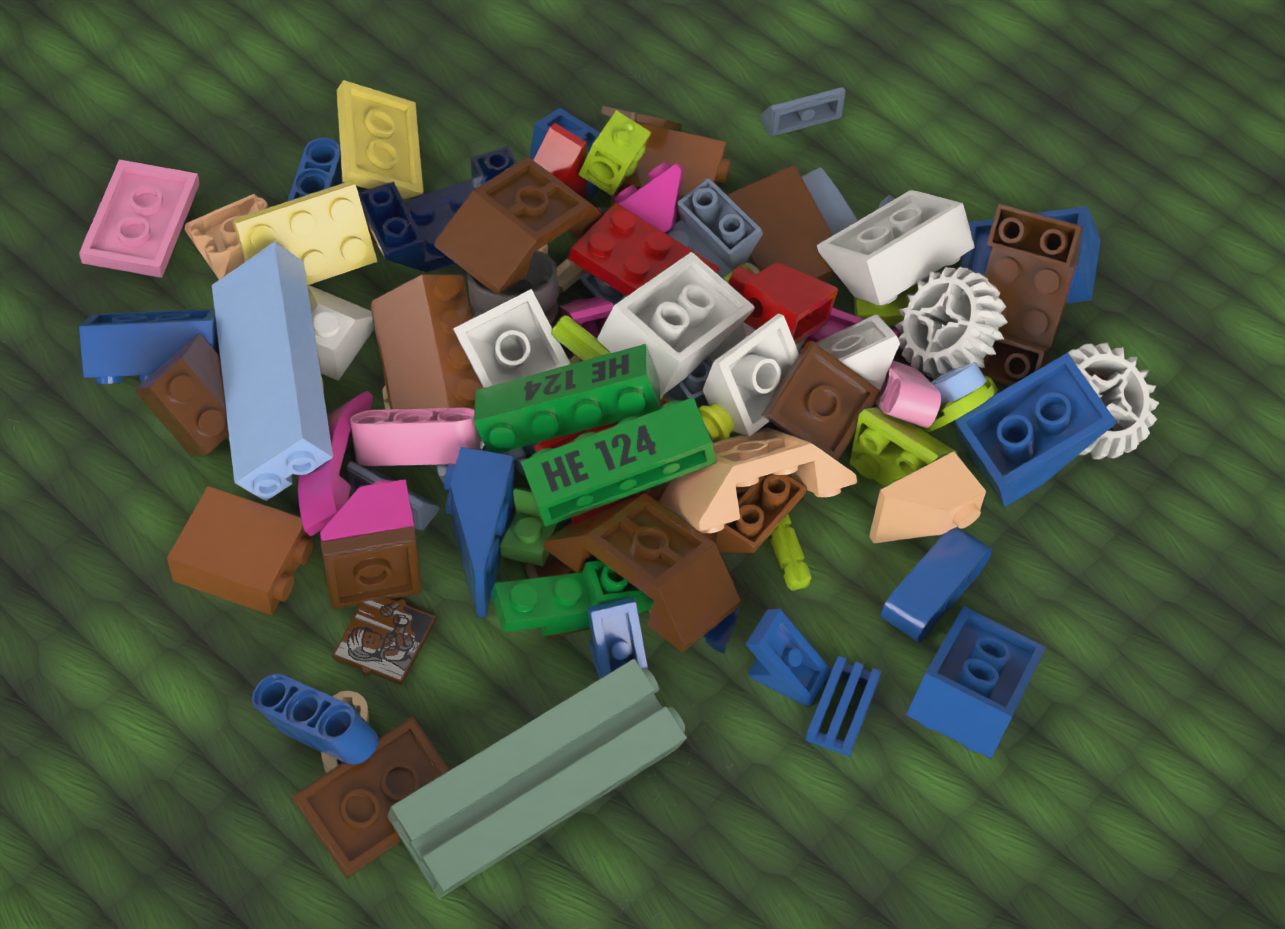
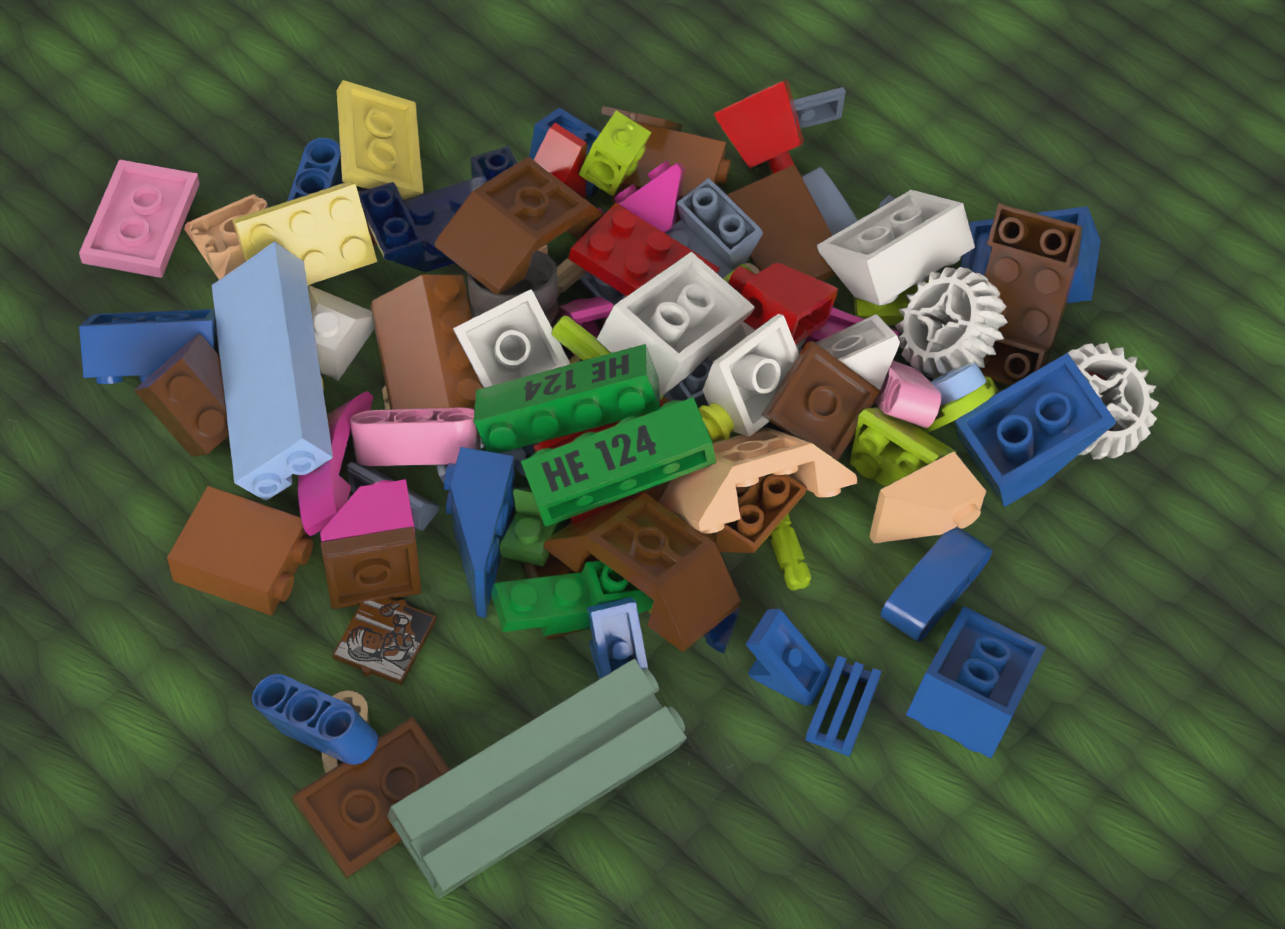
(764, 126): none -> red torso

